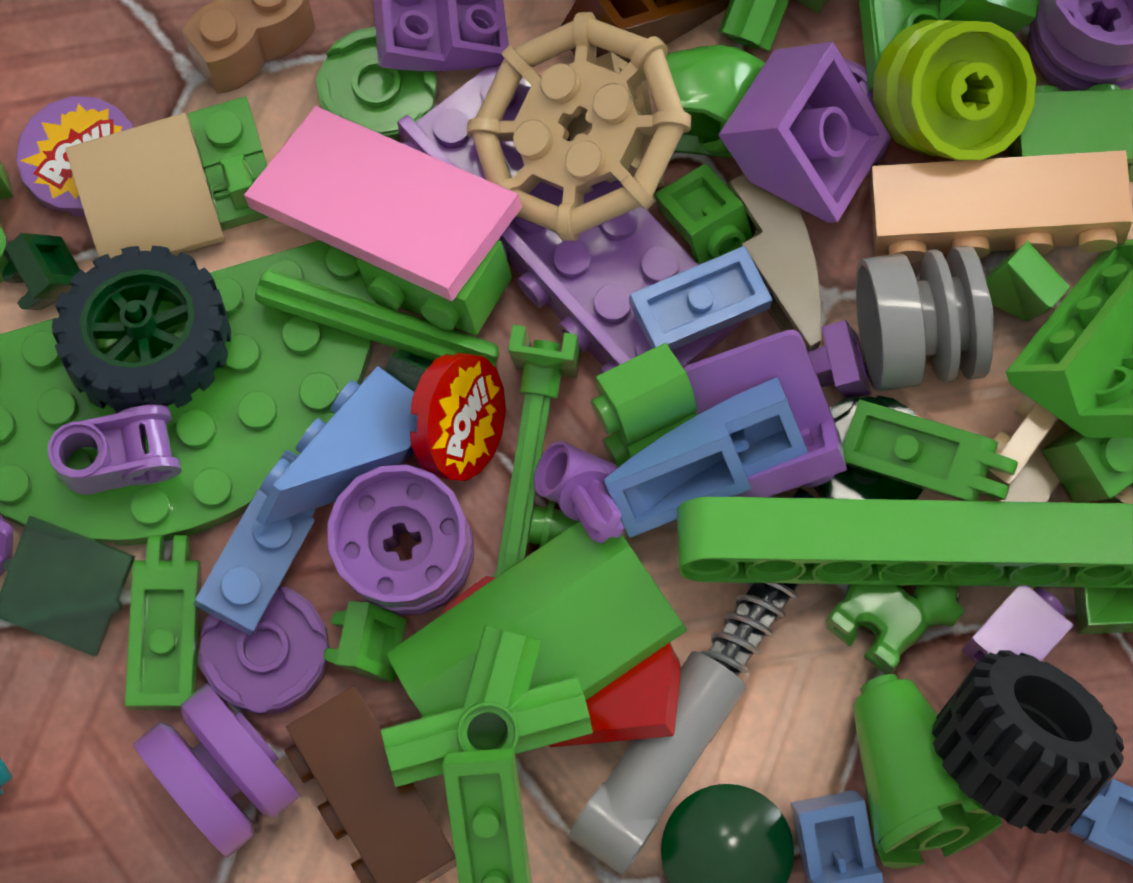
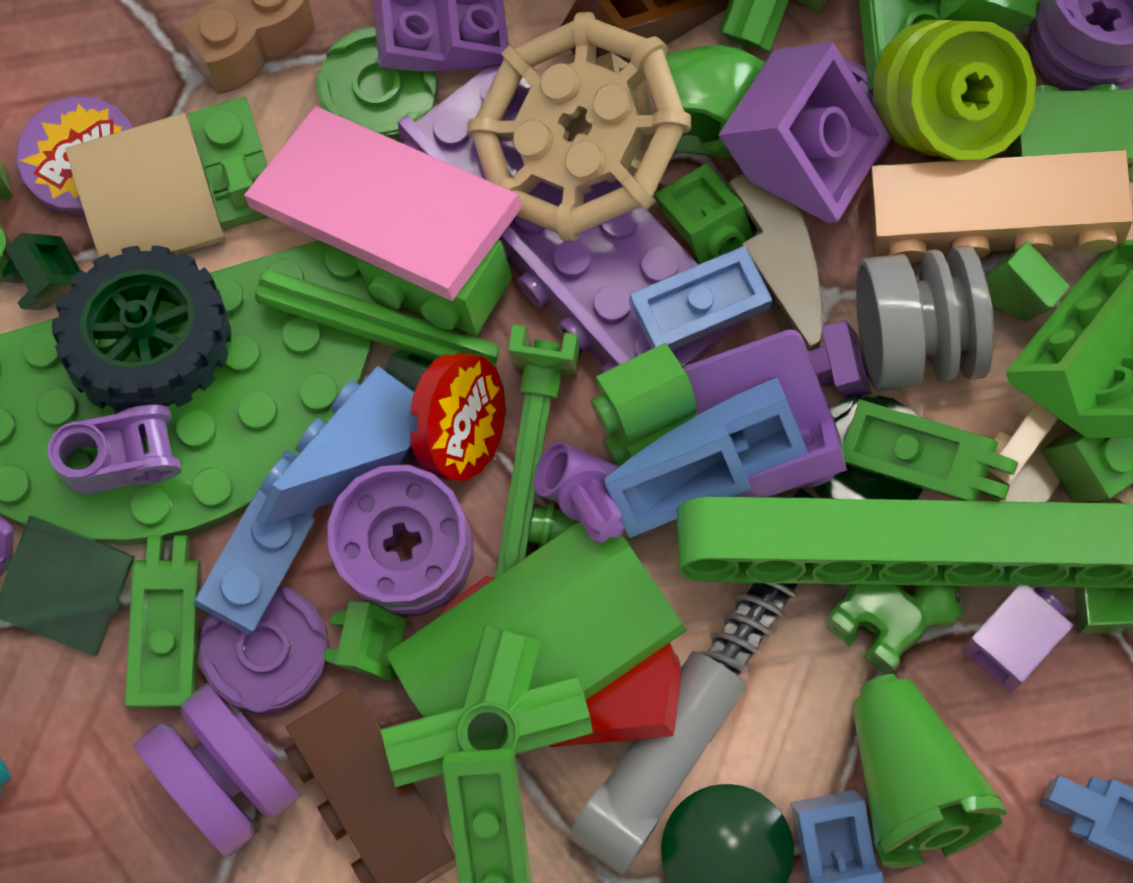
(1027, 742): black tyre -> none

